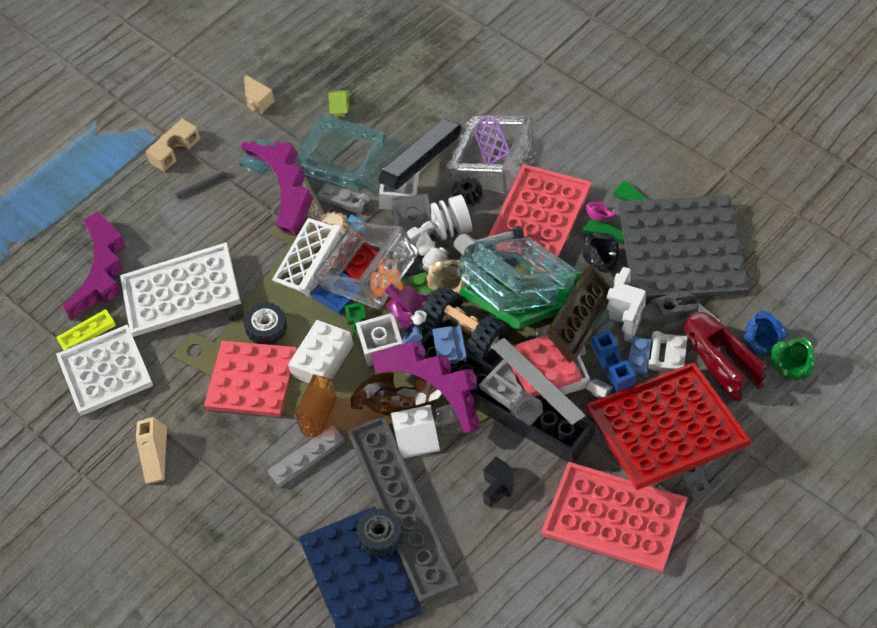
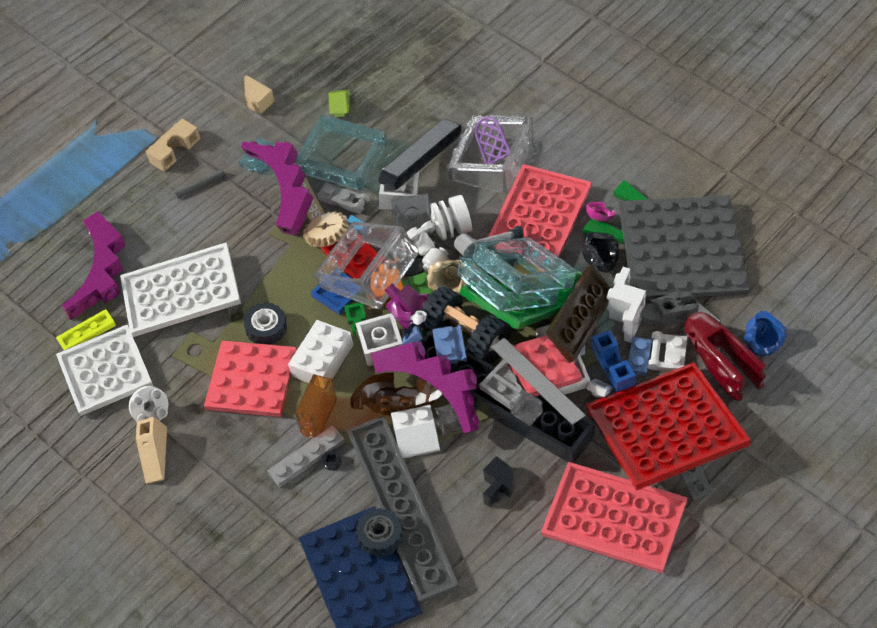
(148, 403): none -> white plate
(308, 283): white fence -> none
(329, 465): none -> black bush
(469, 189): black gear -> none
(793, 358): green hair -> none

